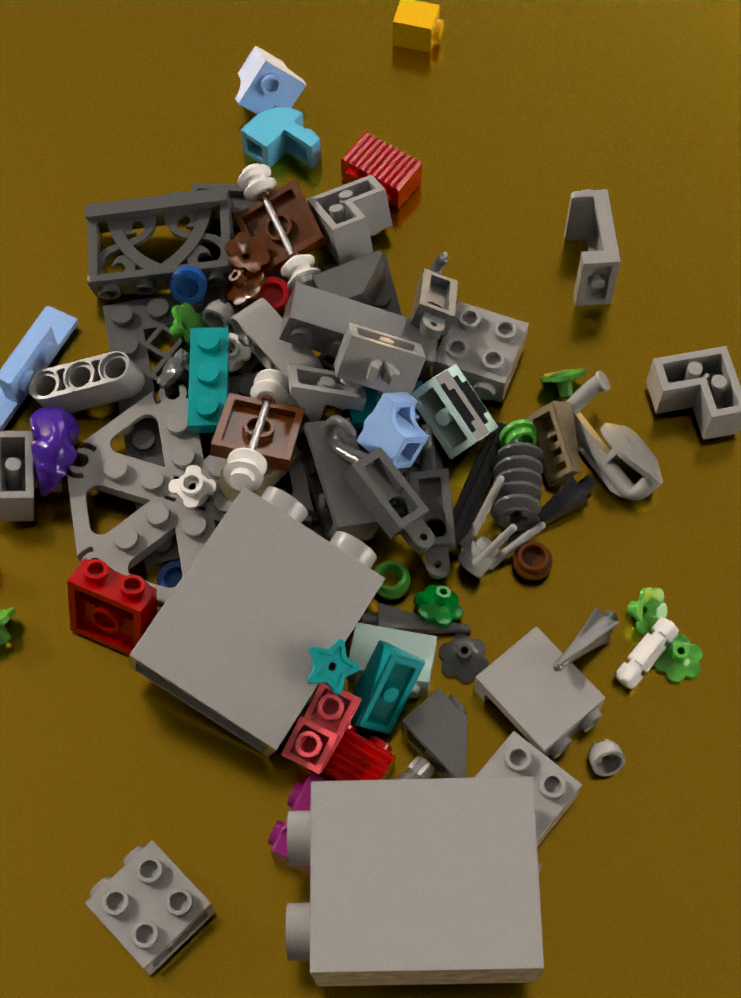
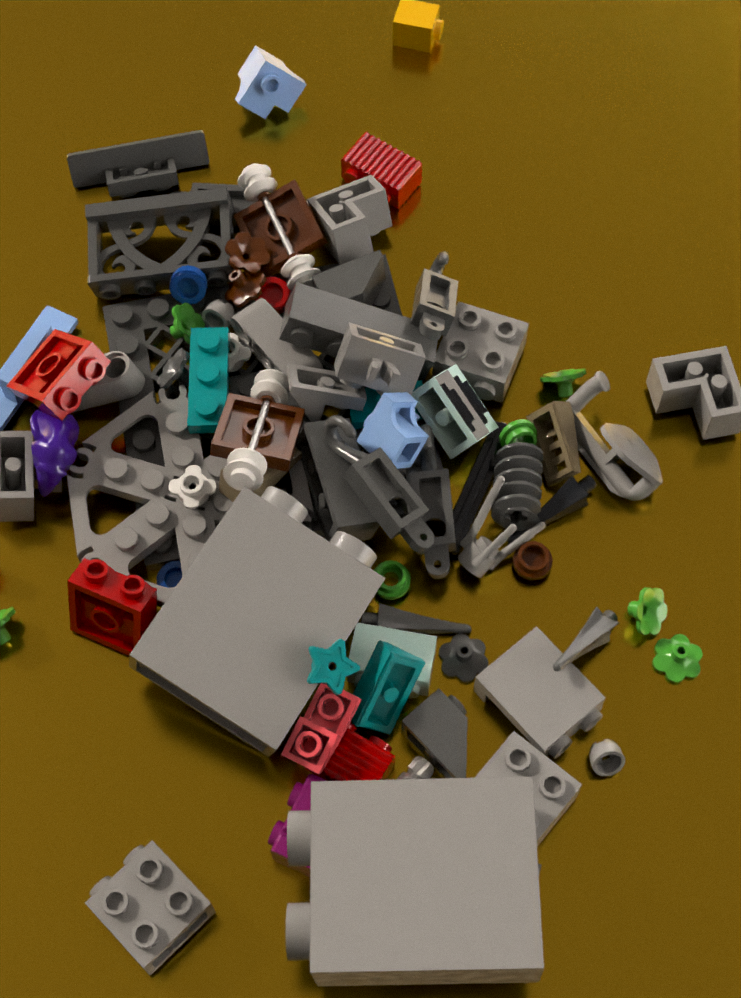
(60, 373): none -> red plate
(139, 164): none -> dark grey bracket
(280, 132): medium azure brick -> none
(438, 605): green plant -> none
(592, 221): light grey panel -> none
(646, 653): white axle -> none

